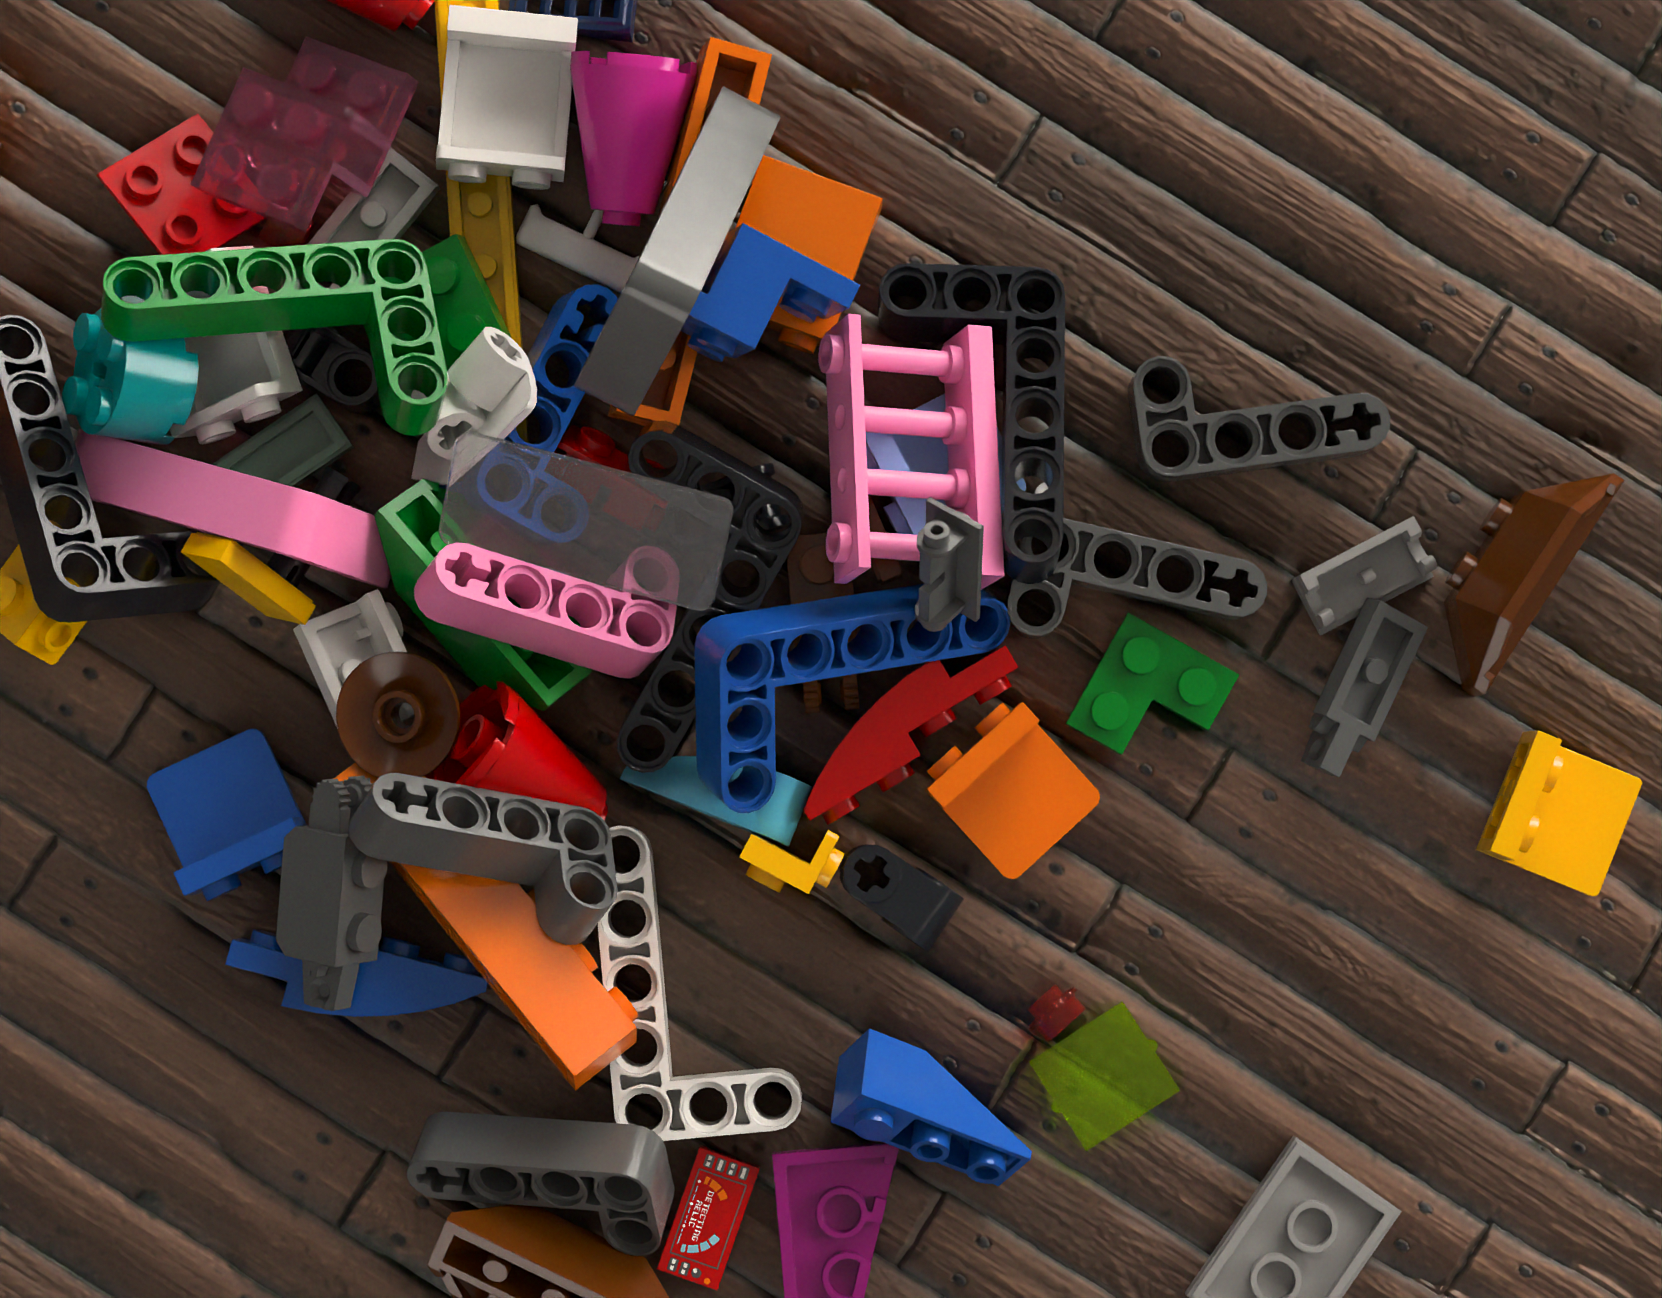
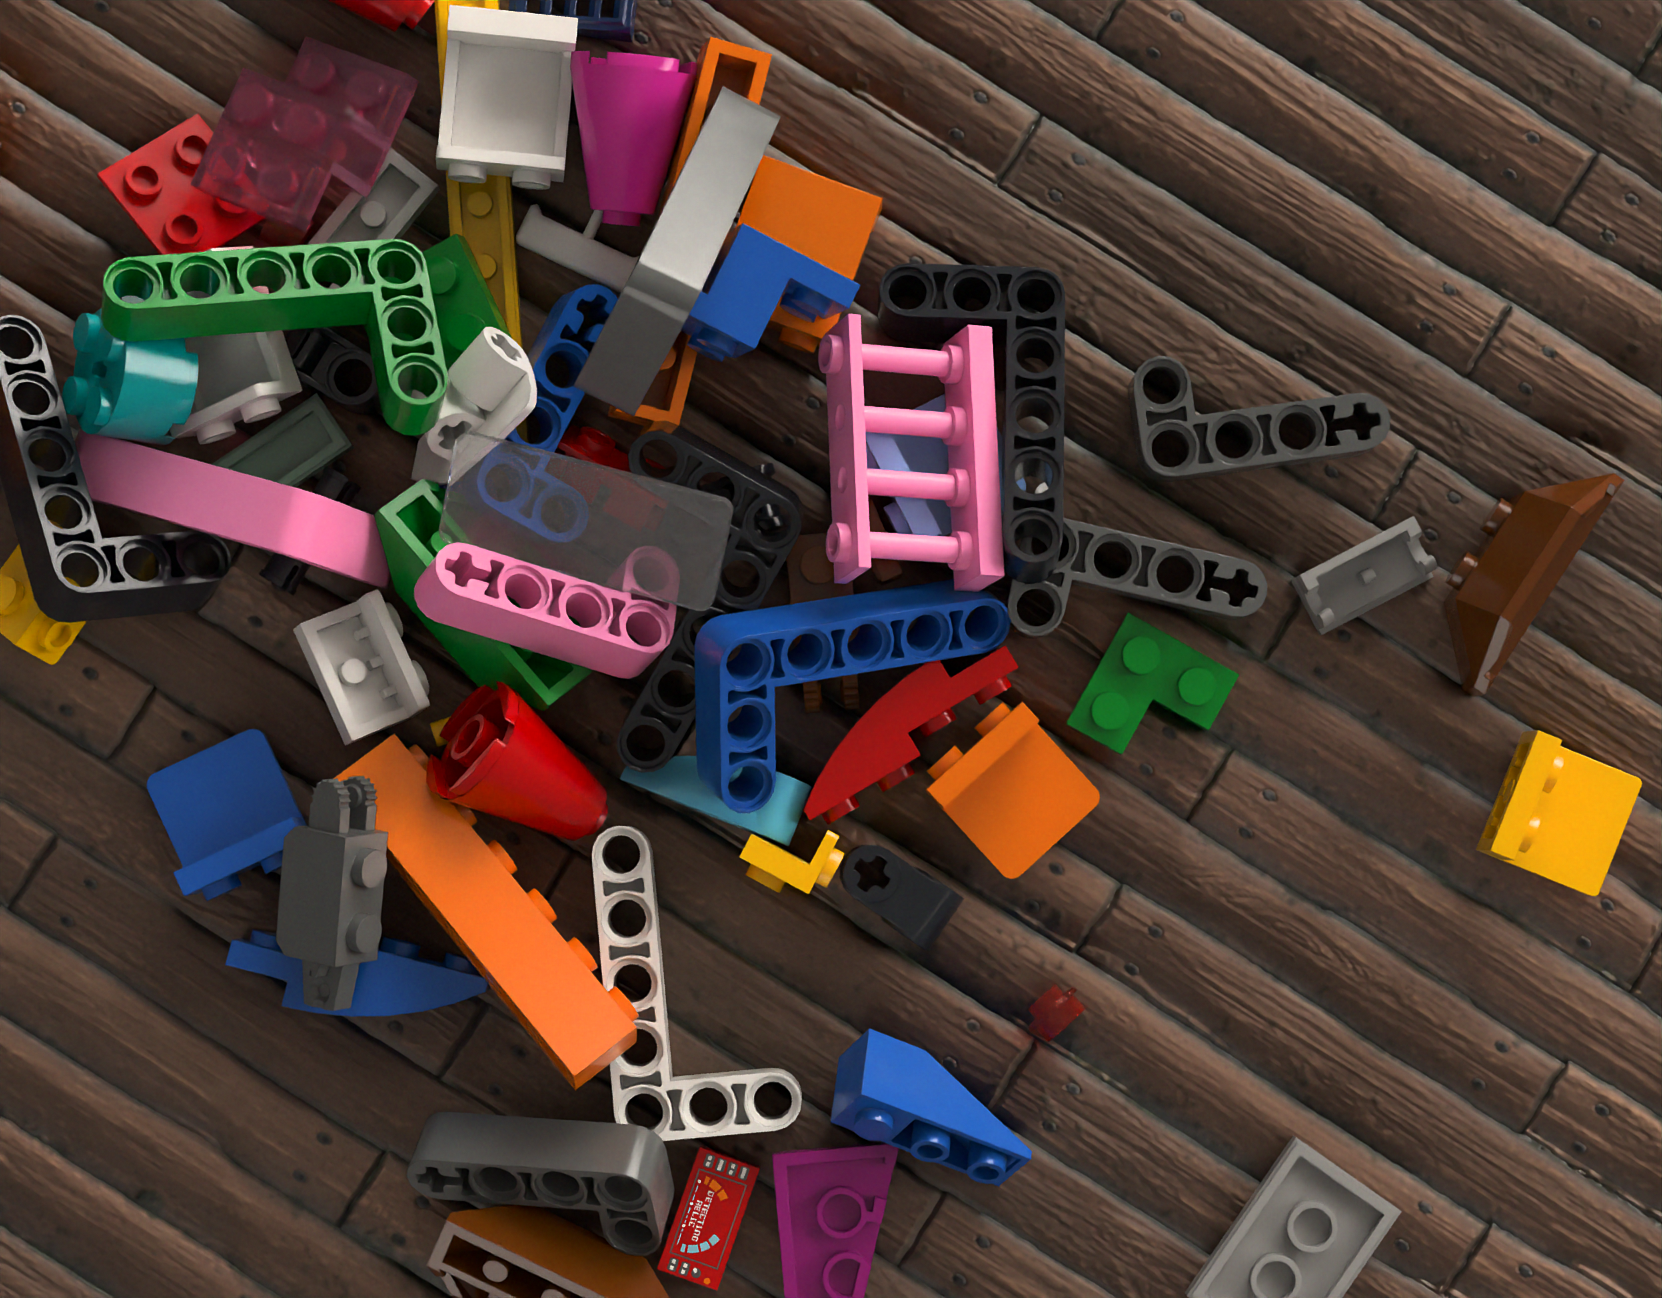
(248, 577): yellow tile -> none
(371, 720): reddish brown dish -> none
(497, 837): dark grey beam -> none
(949, 566): dark grey hinge -> none
(1104, 1075): clear neon green piece -> none
(1362, 685): dark grey hinge -> none

